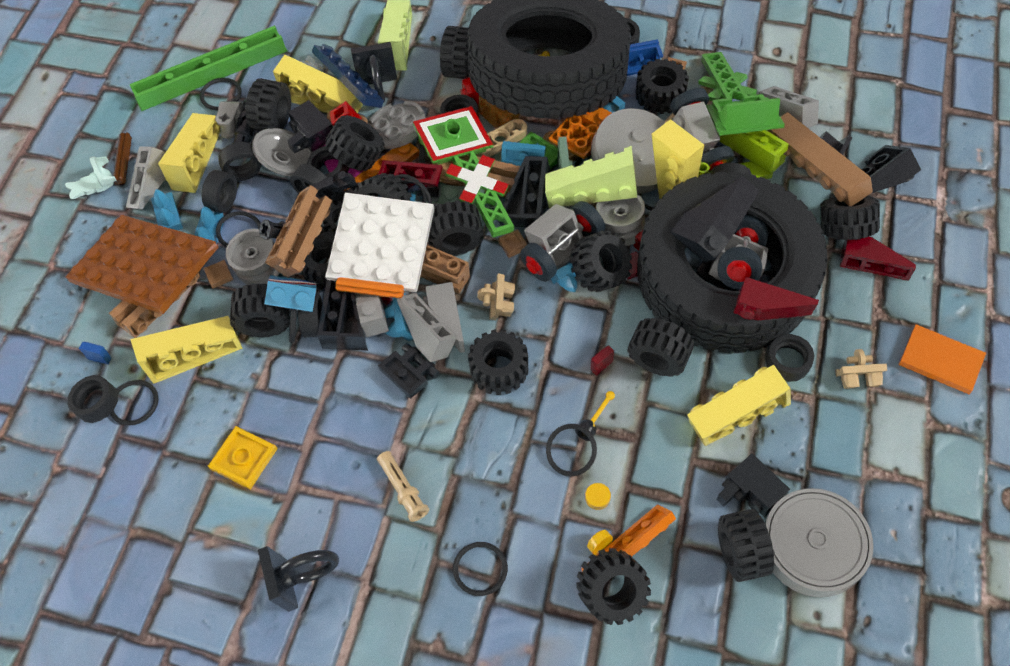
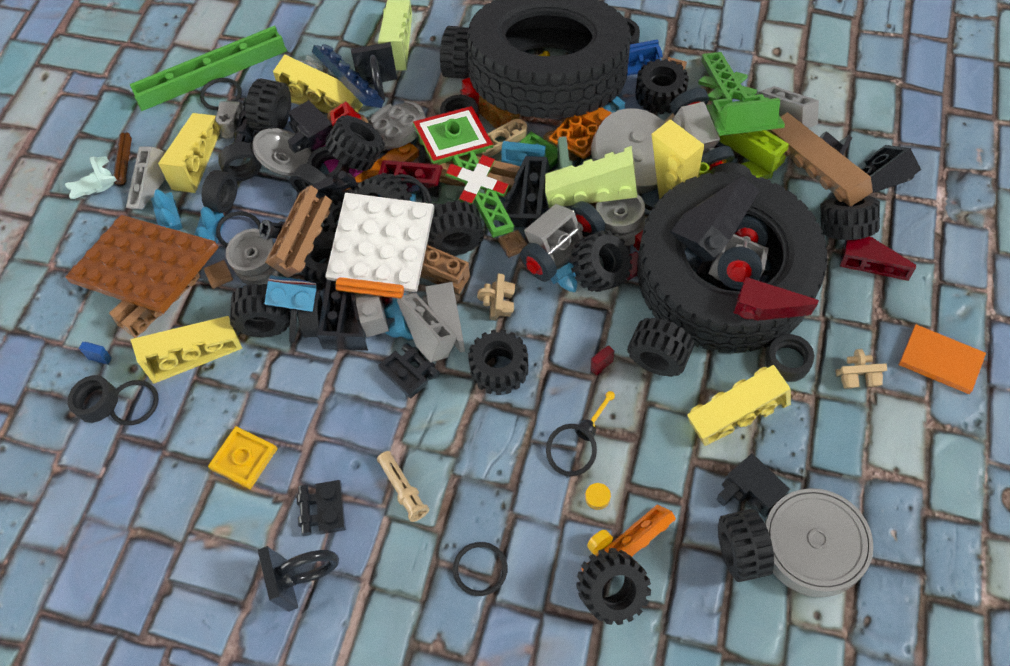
(330, 508): none -> black plate

